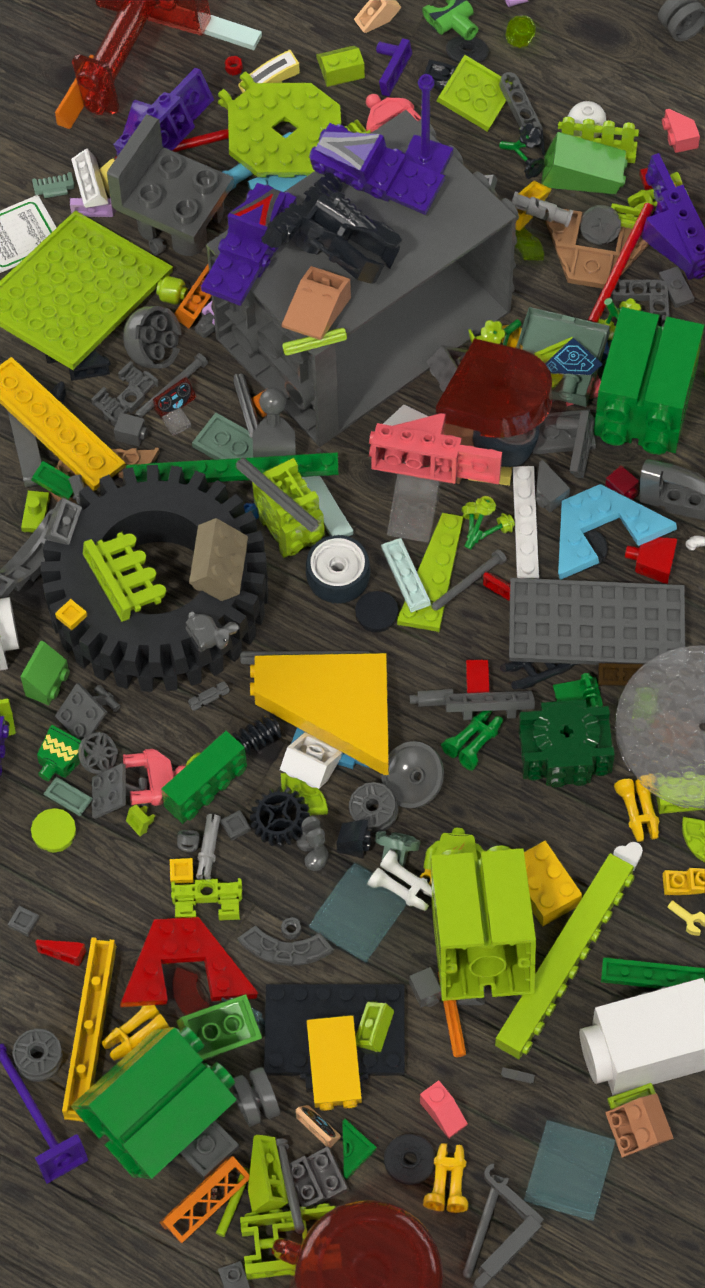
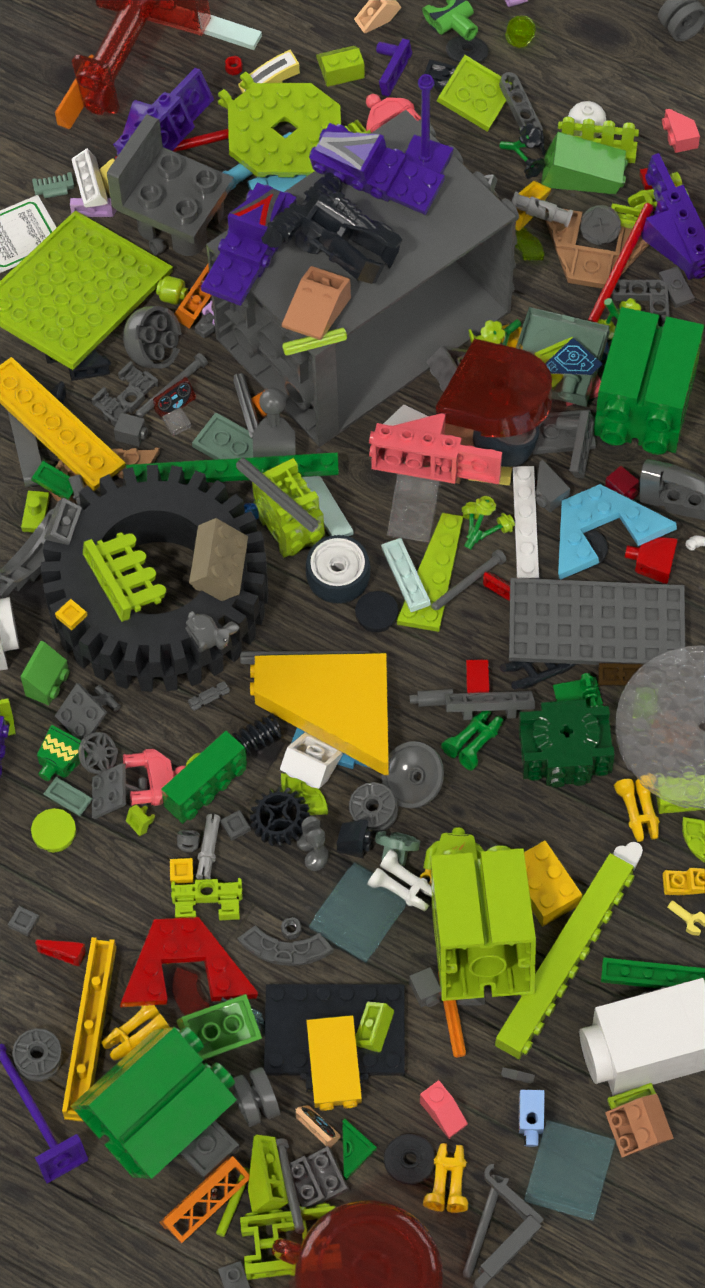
(531, 1106): none -> light blue torso

